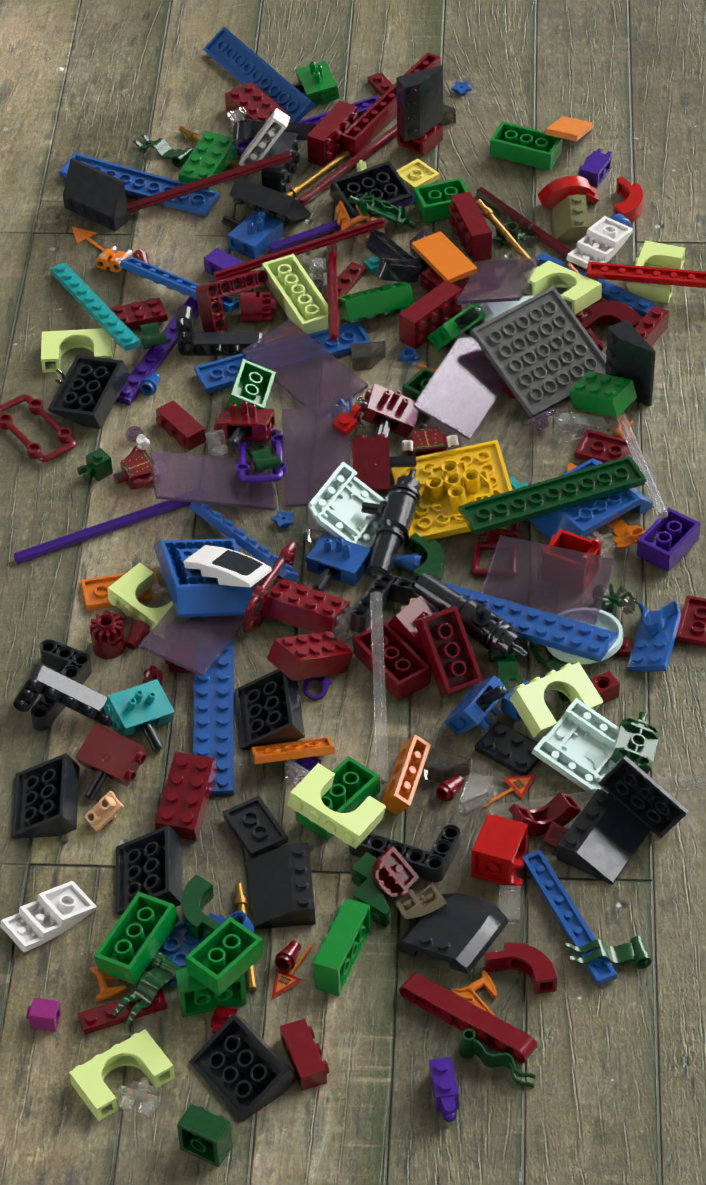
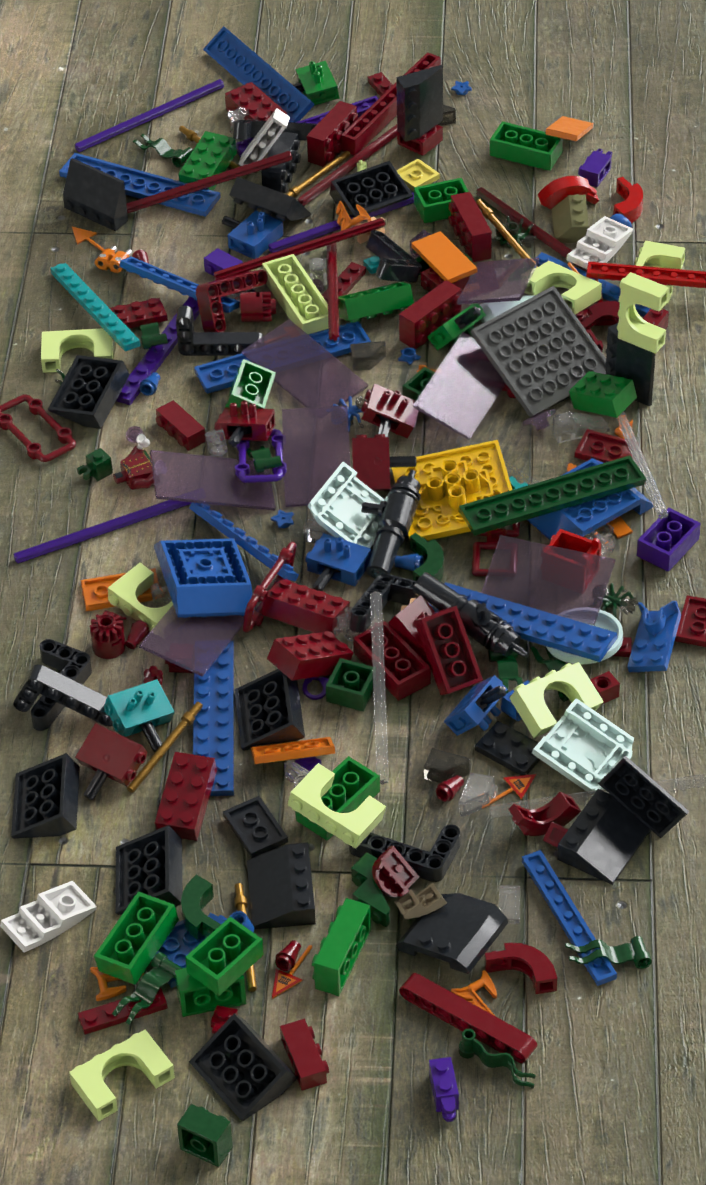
(44, 1014): magenta brick -> none
(104, 811): light nougat hips -> none
(147, 1101): clear hips -> none
(149, 115): none -> dark purple axle
(187, 719): none -> pearl gold bar
(228, 566): white slope -> none
(347, 422): red plate -> none
(350, 685): none -> dark green brick
(383, 208): dark green plate -> none
(405, 774): orange brick -> none
(428, 441): torso -> none
(499, 851): red container -> none
(631, 326): none -> yellowish green arch
(634, 532): orange plate -> none
(637, 730): dark green plate -> none

